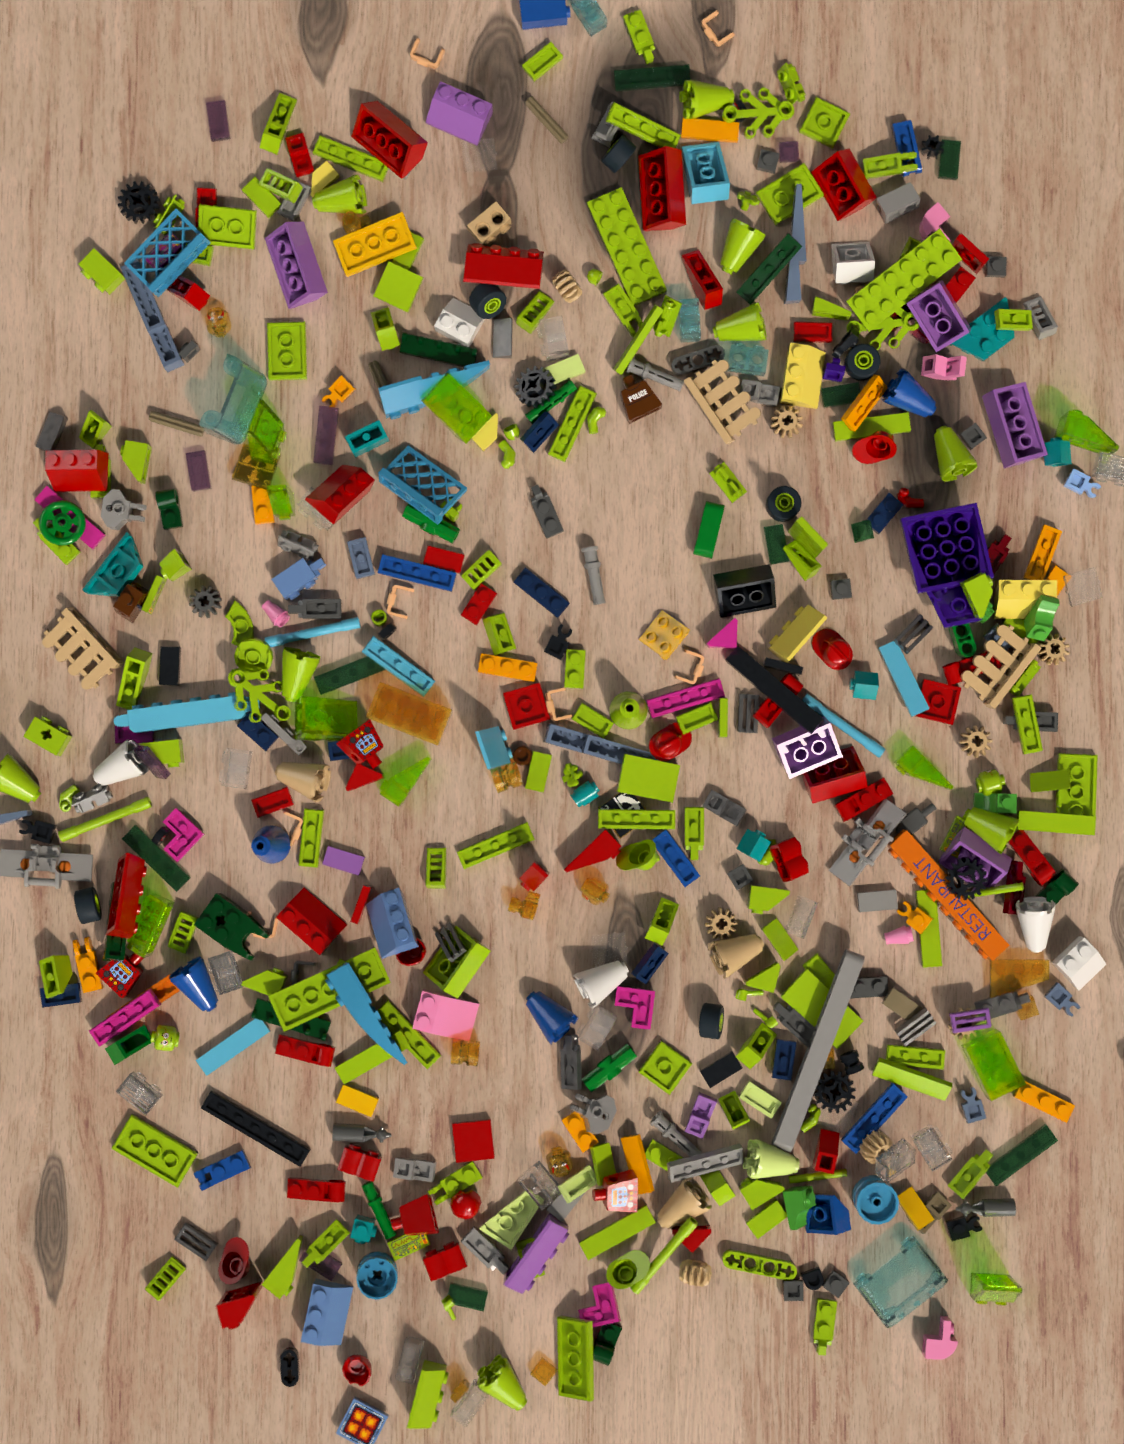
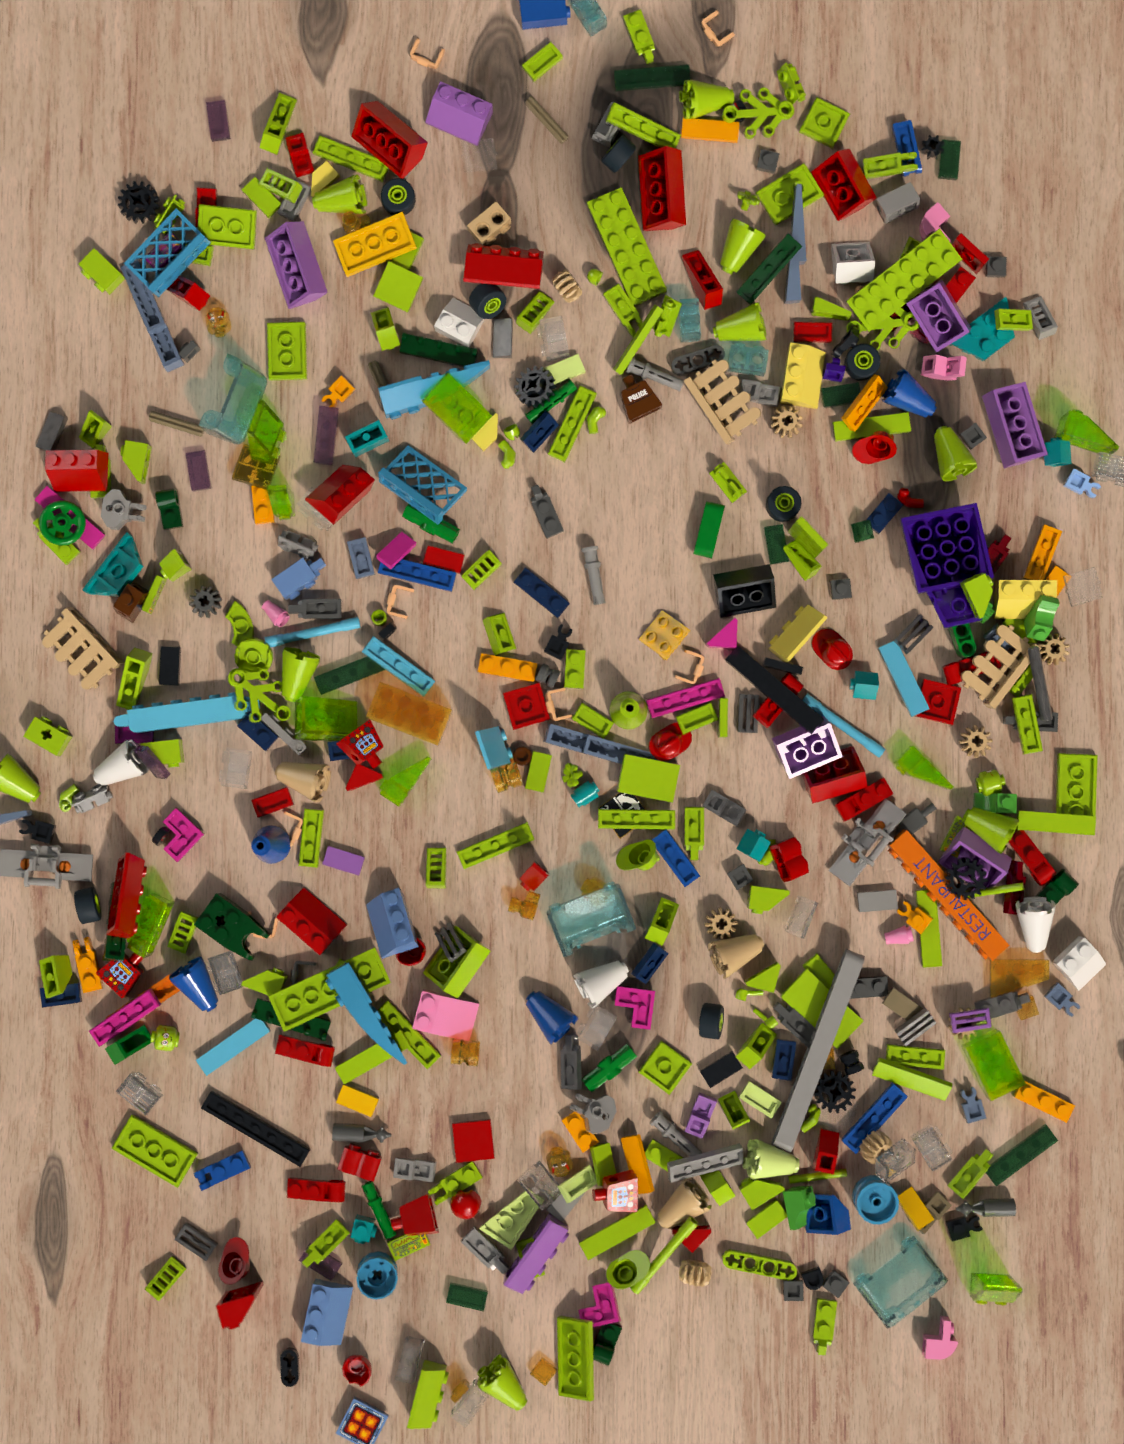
(76, 830): lime piece -> none
(156, 858): clear green tile -> none
(283, 1274): lime slope -> none
(361, 903): red tile -> none
(396, 550): none -> dark pink tile
(398, 203): none -> black wheel
(444, 1261): red brick -> none
(448, 1302): lime hand -> none
(453, 513): lime tile -> none
(478, 604): red plate -> none
(543, 675): none -> dark grey wheel
(590, 917): none -> clear light blue windscreen
(597, 851): red slope -> none
(705, 173): medium azure slope -> none
(779, 939): lime slope -> none
(788, 151): clear purple tile -> none
(1040, 683): none -> flat silver axle
(1050, 781): lime slope -> none

